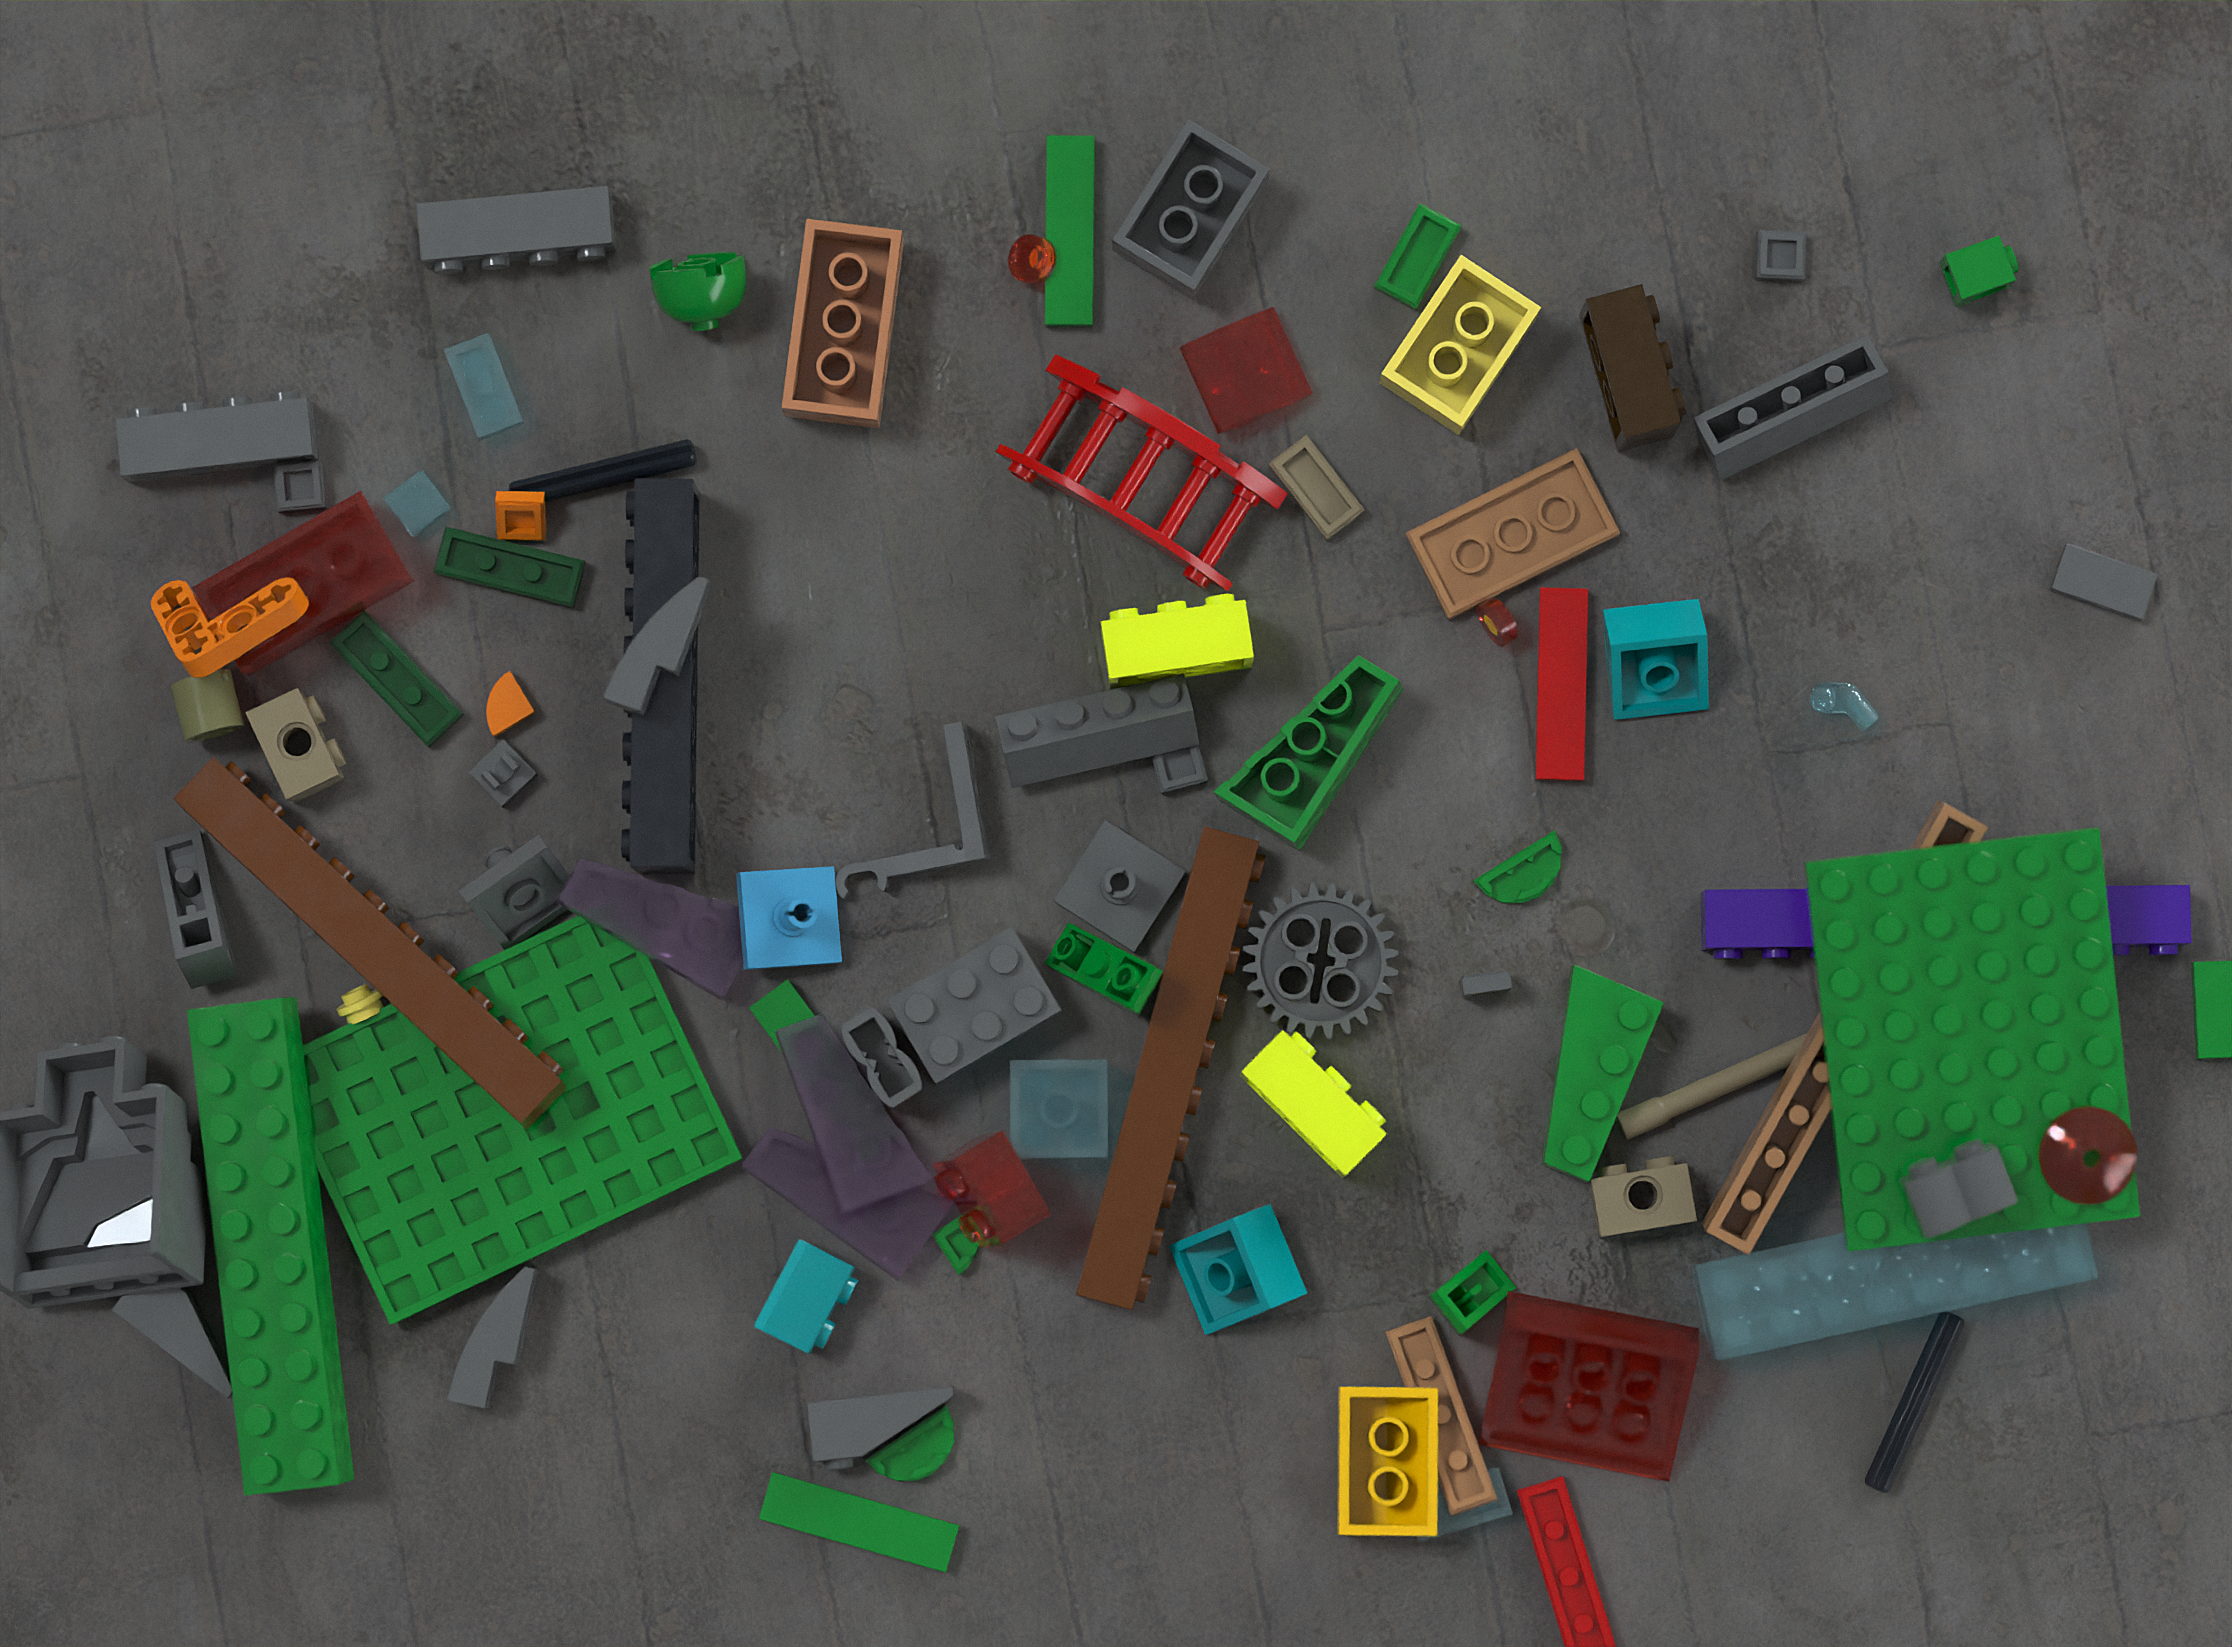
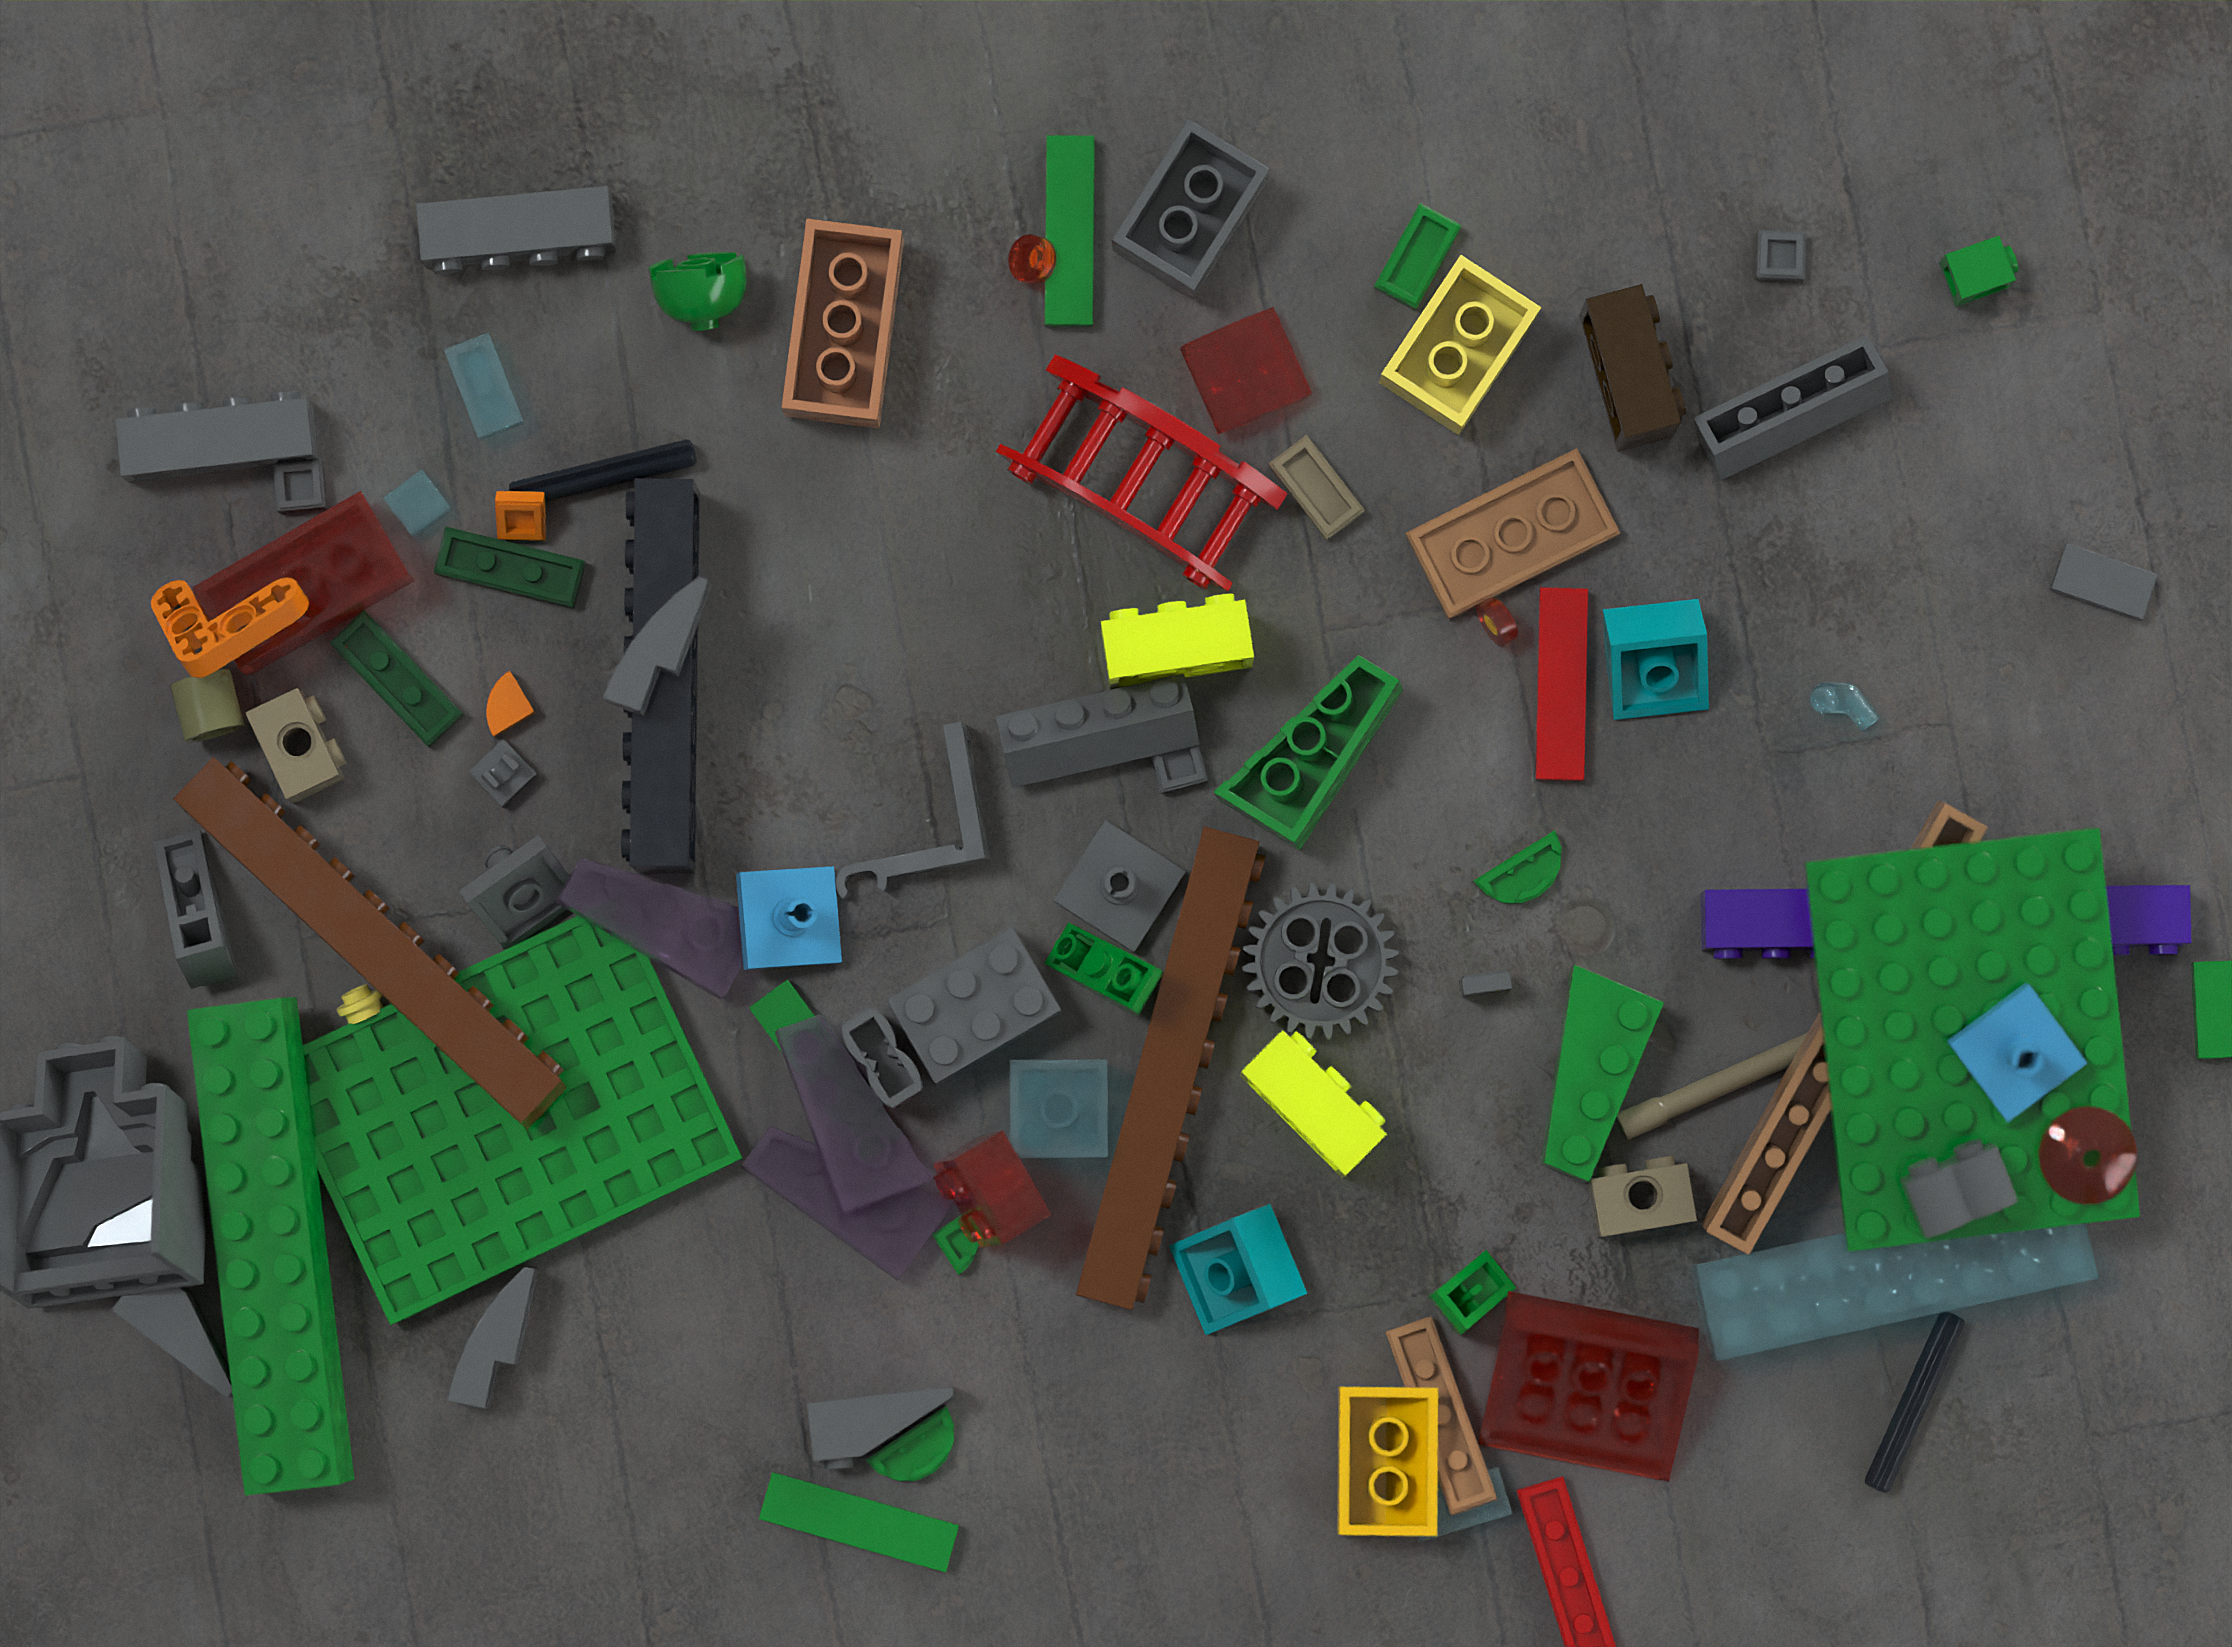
(806, 1297): teal slope -> none
(2016, 1052): none -> dark azure tile

